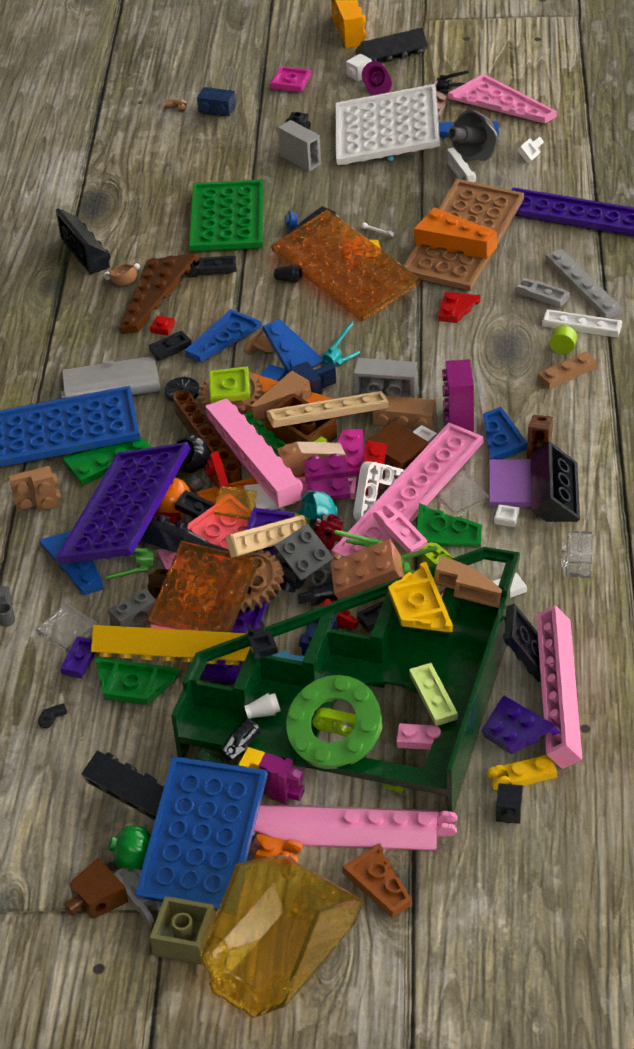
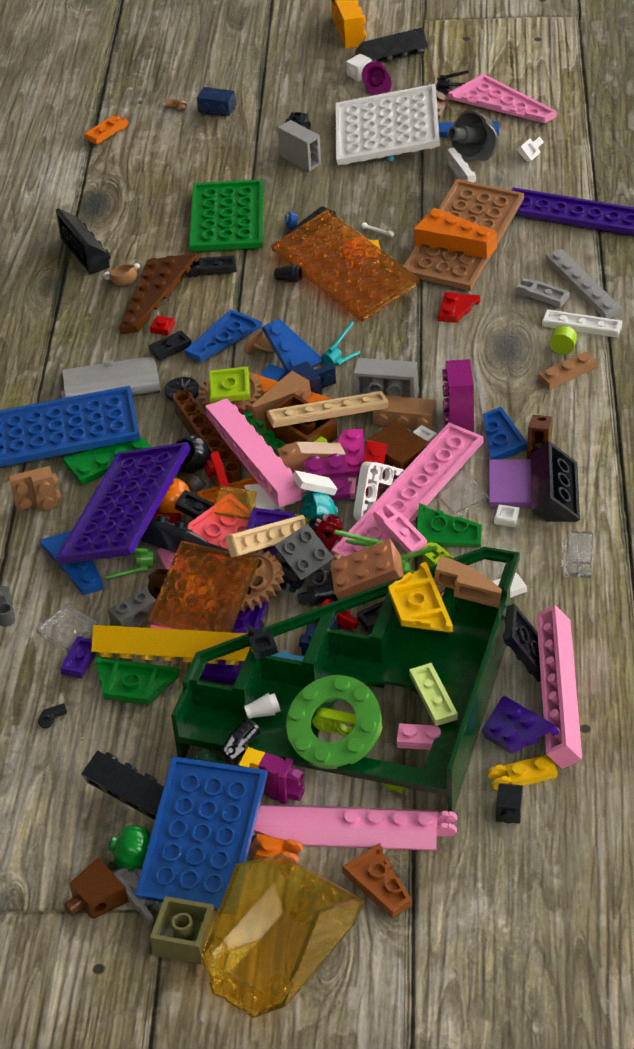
(106, 129): none -> orange hinge
(290, 79): dark pink plate -> none
(314, 483): none -> white tile

